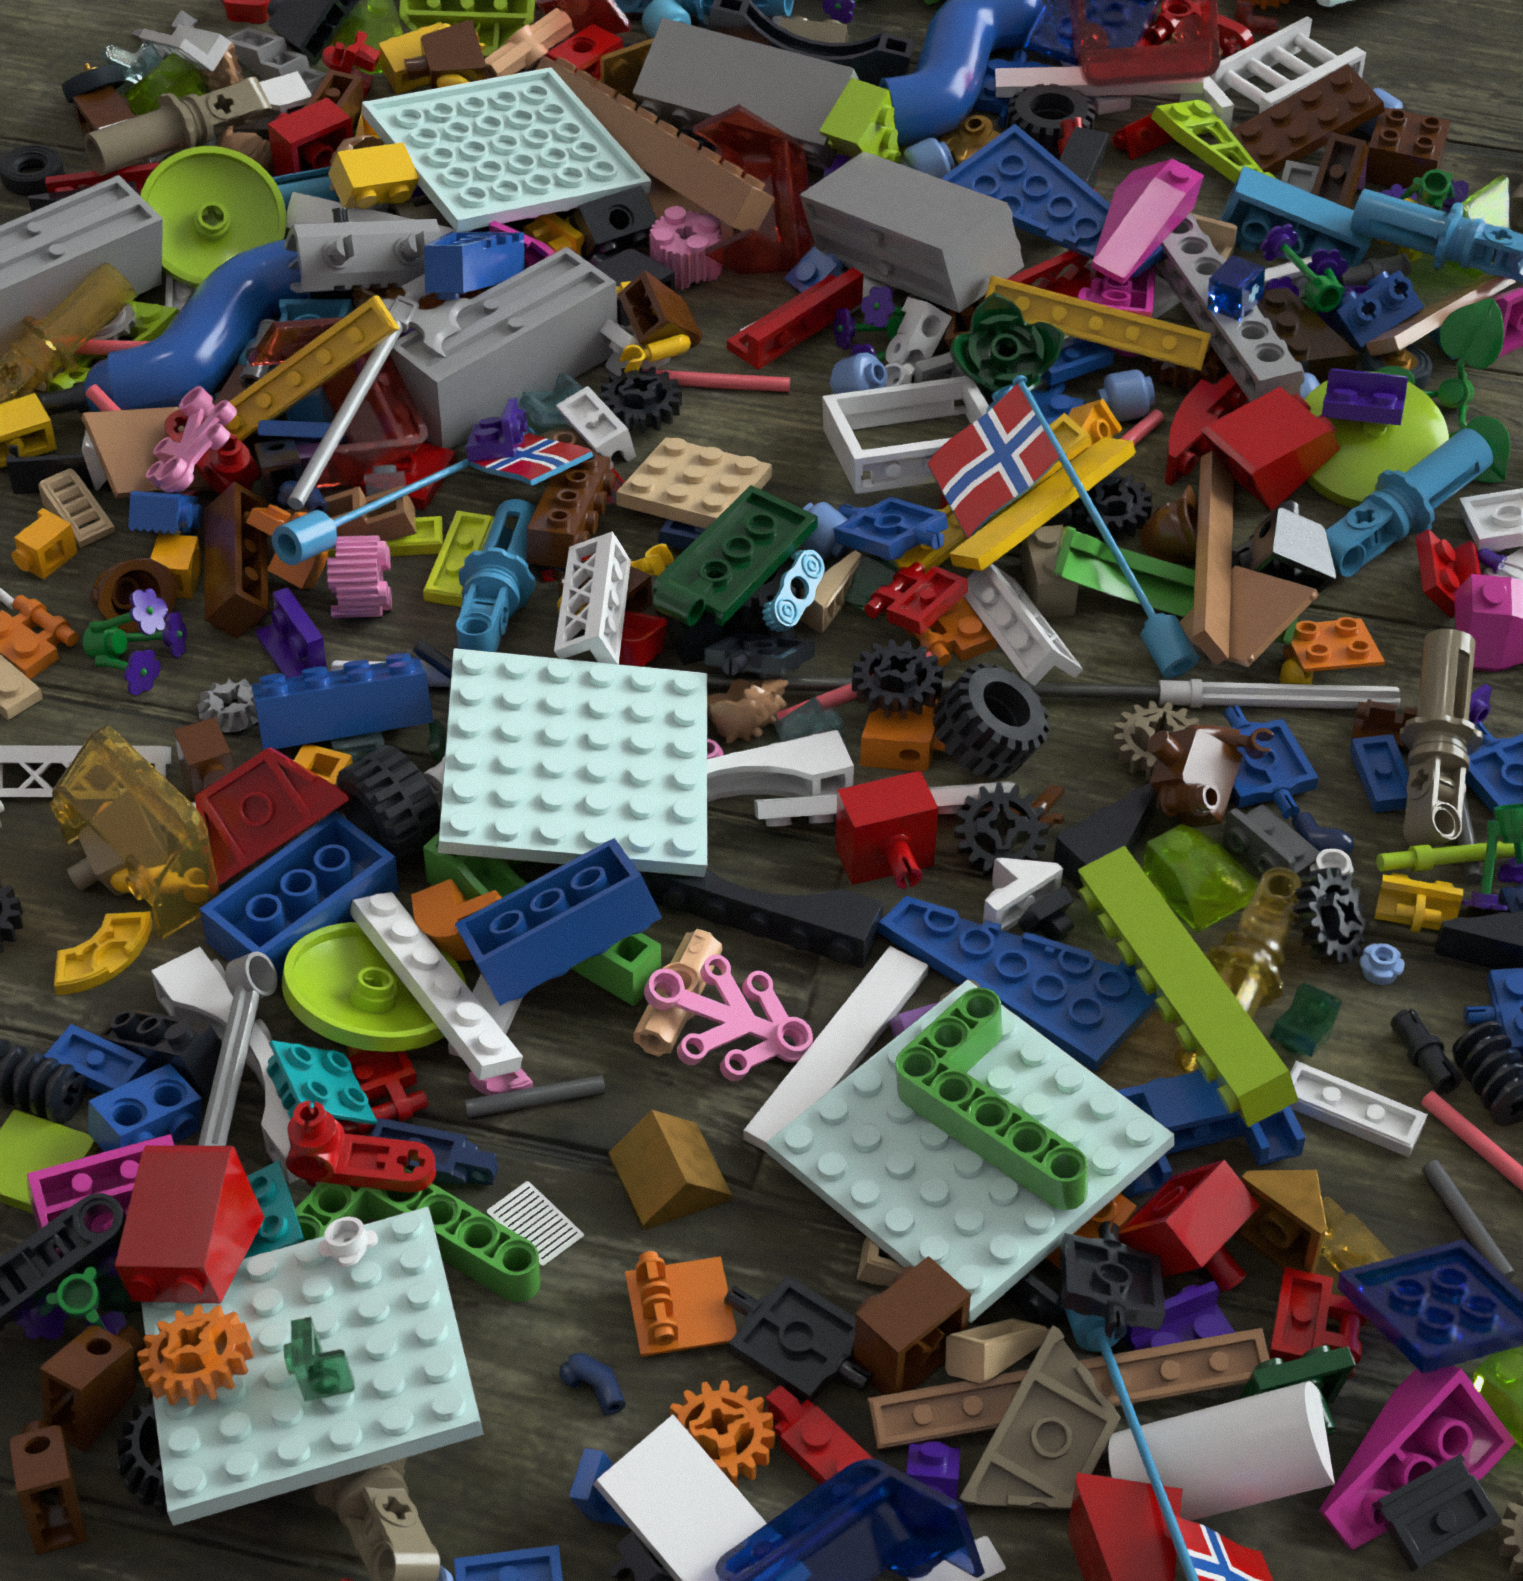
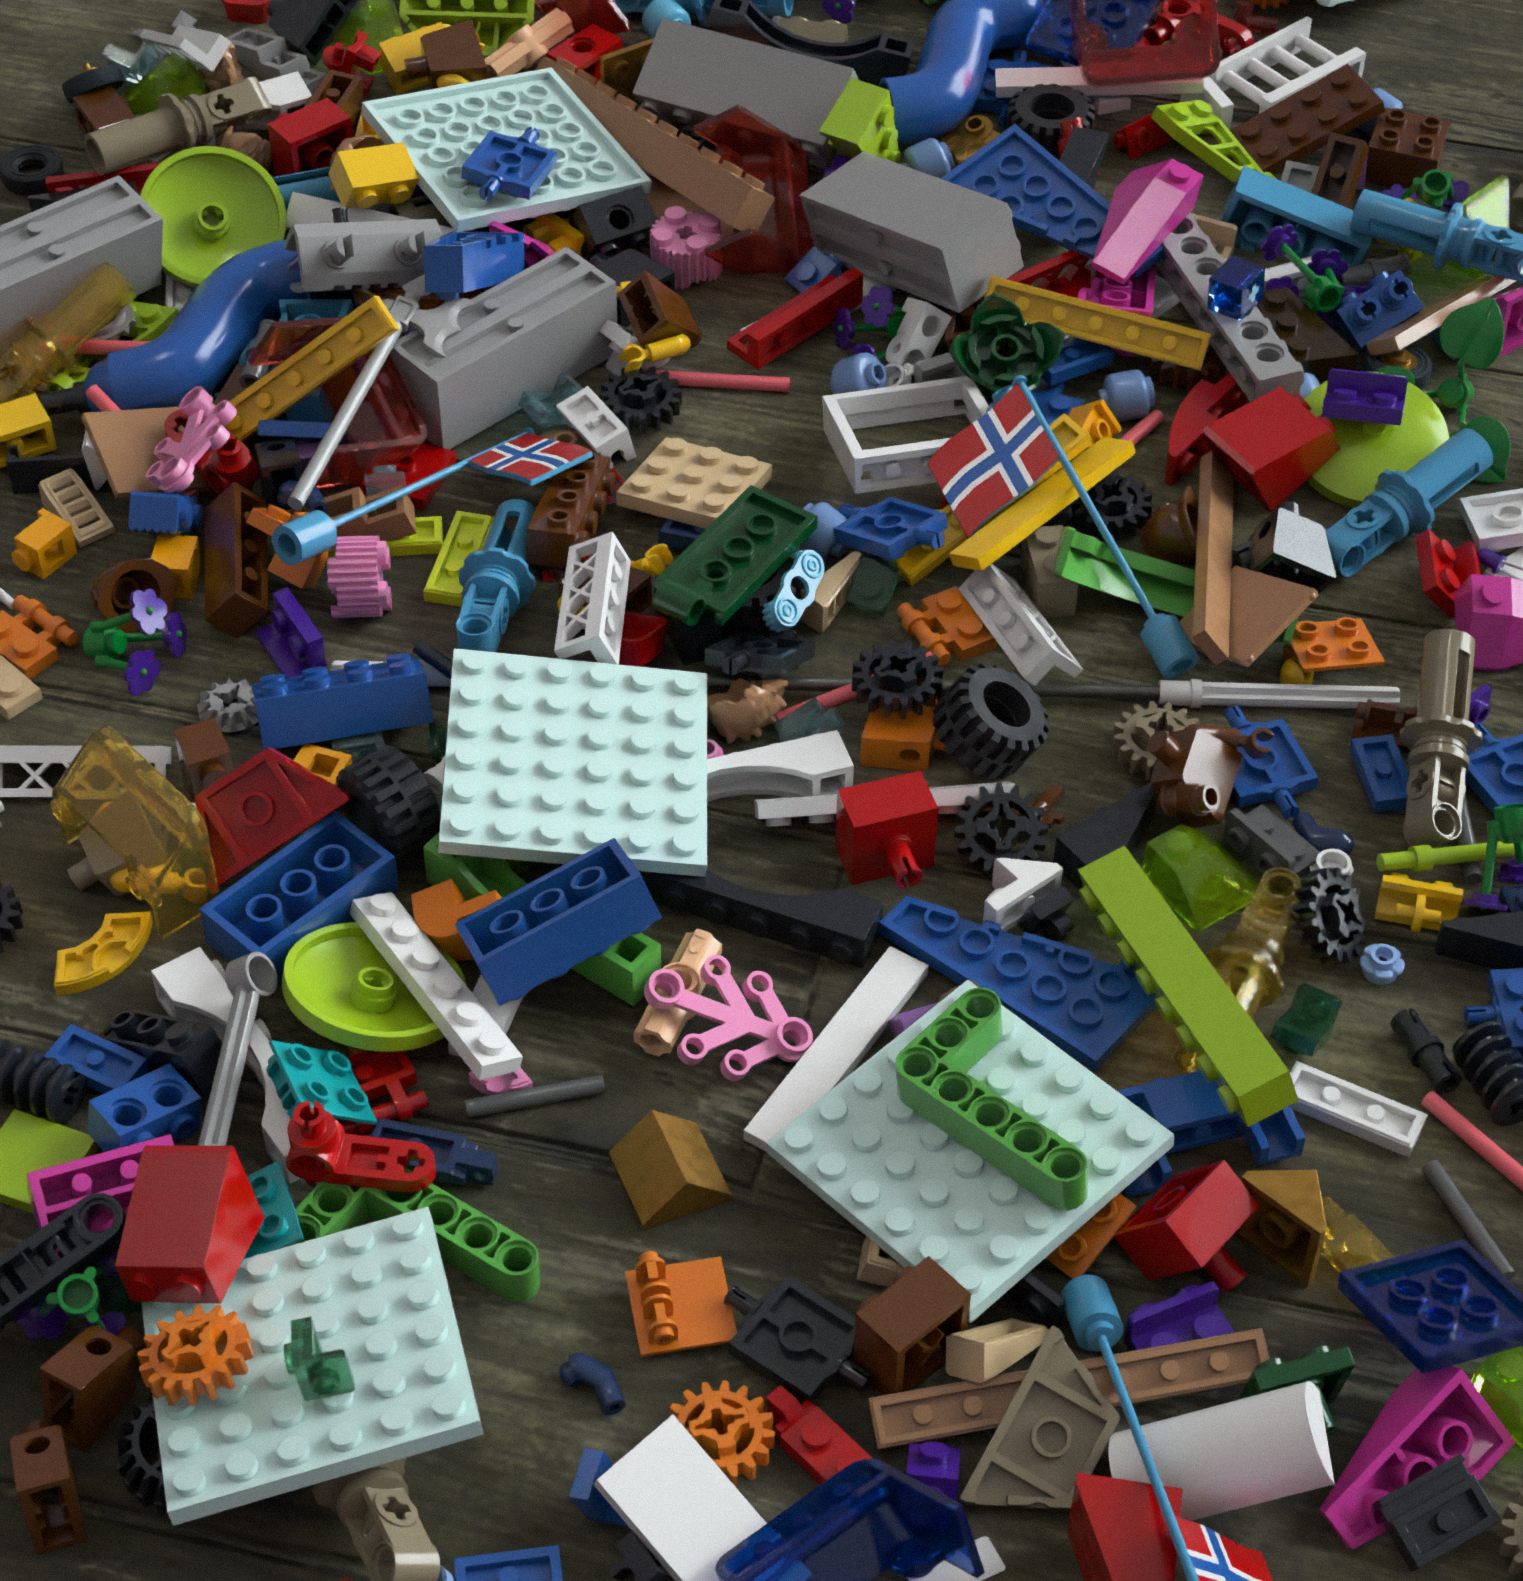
(347, 1241): white plate -> none
(498, 436): dark purple bracket -> none
(509, 165): none -> blue plate
(536, 1220): white sticker -> none
(917, 598): red plate -> none
(1111, 1281): black plate -> none
(1303, 1313): red plate -> none

